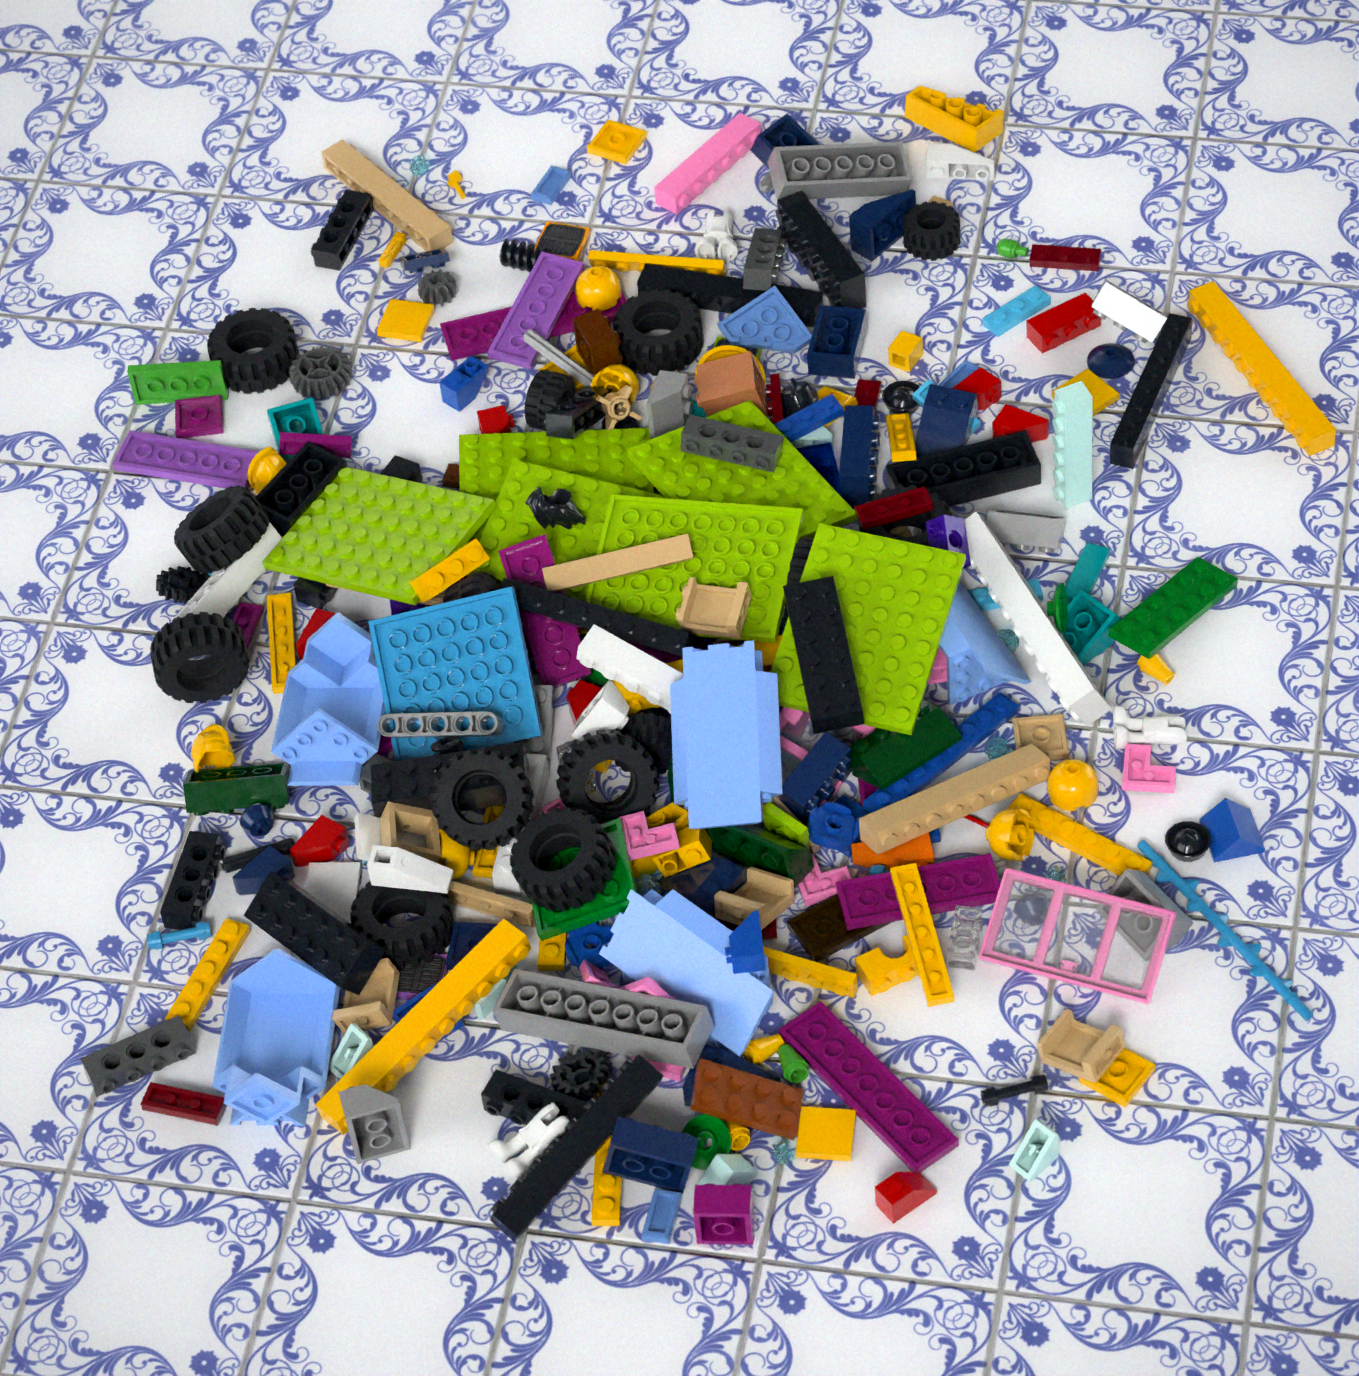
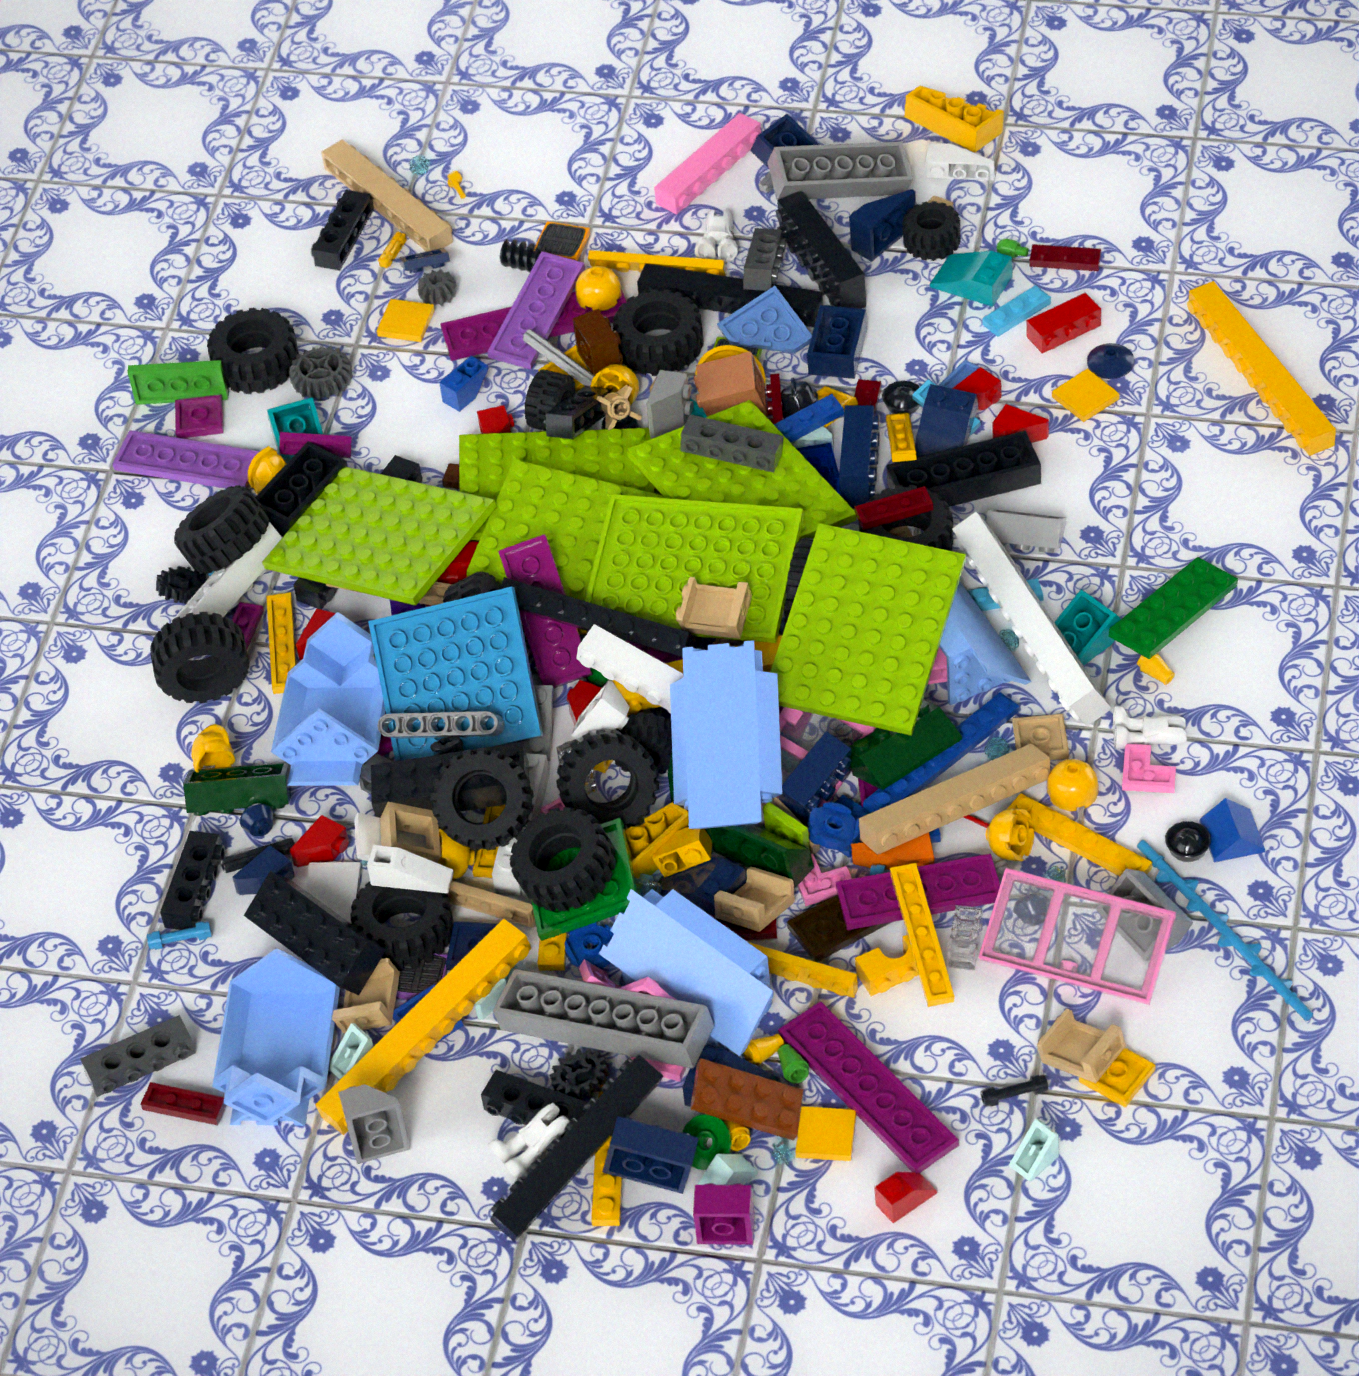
(209, 972): yellow plate -> none
(449, 570): yellow arch -> none
(551, 185): medium blue tile -> none
(554, 509): black hair -> none
(617, 141): yellow tile -> none
(618, 563): tan tile -> none
(647, 842): bright pink plate -> none
(662, 1216): medium blue tile -> none
(746, 946): blue slope -> none
(823, 655): black brick -> none
(905, 351): yellow brick -> none
(948, 534): dark purple brick -> none
(975, 276): none -> teal slope
(1058, 608): green dish -> none
(1073, 444): light aqua brick -> none
(1087, 570): teal tile -> none
(1128, 312): slope -> none
(1150, 391): black brick -> none

